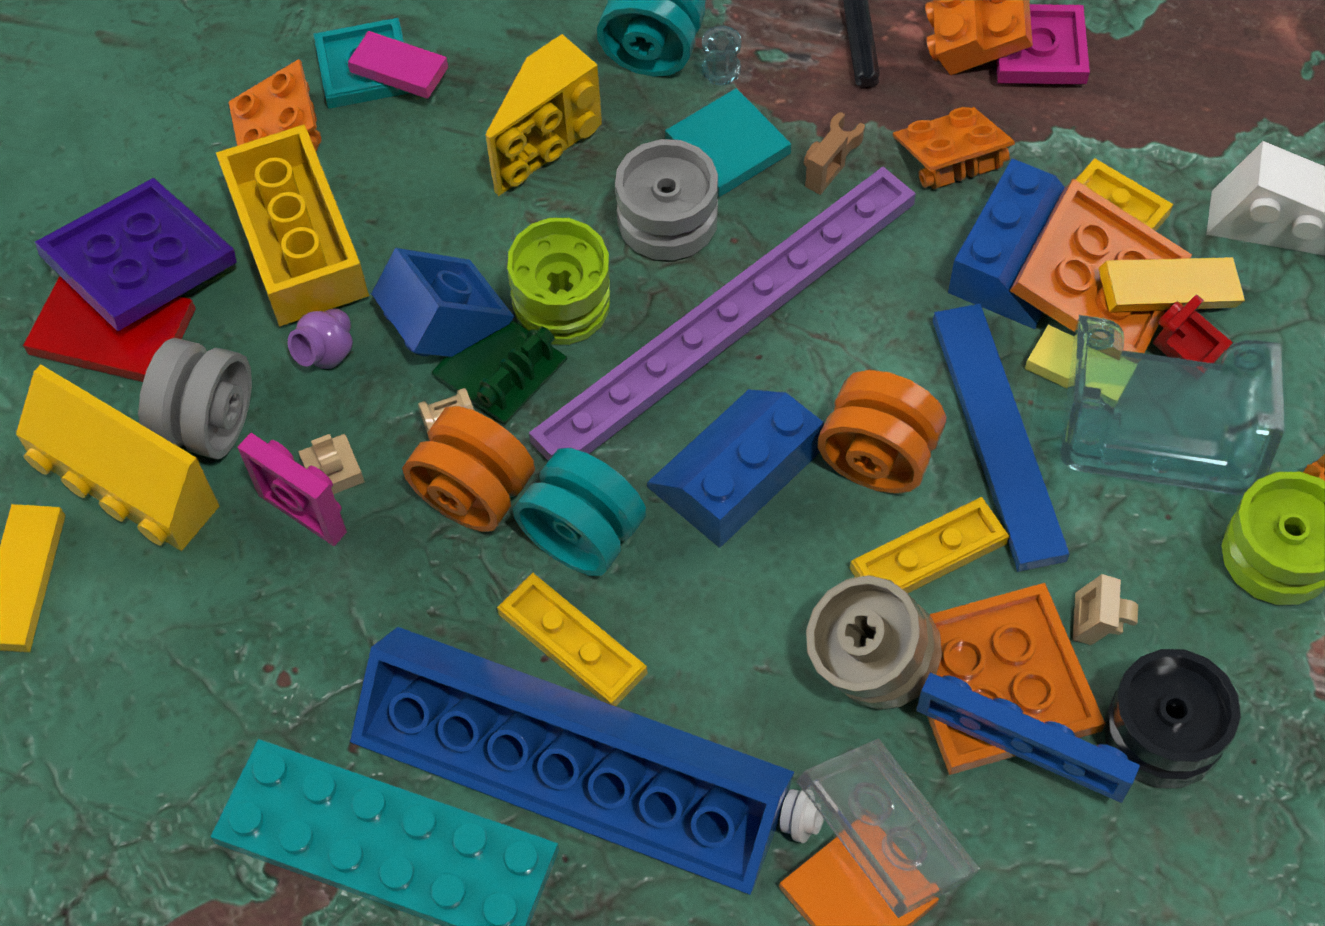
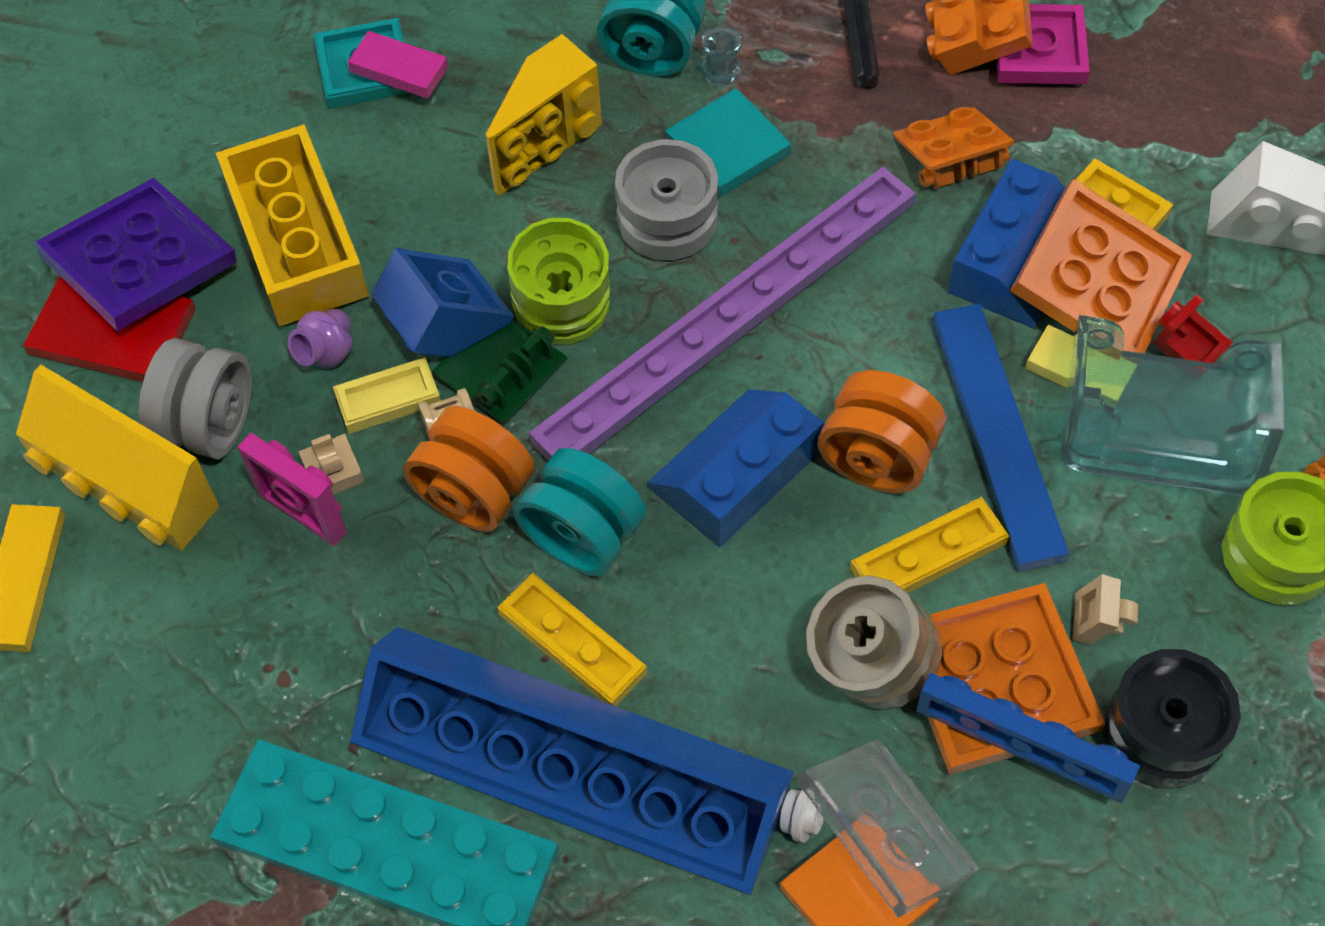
(275, 106): orange hinge -> none
(386, 395): none -> light yellow tile
(828, 157): medium nougat plate -> none
(1162, 282): yellow tile -> none

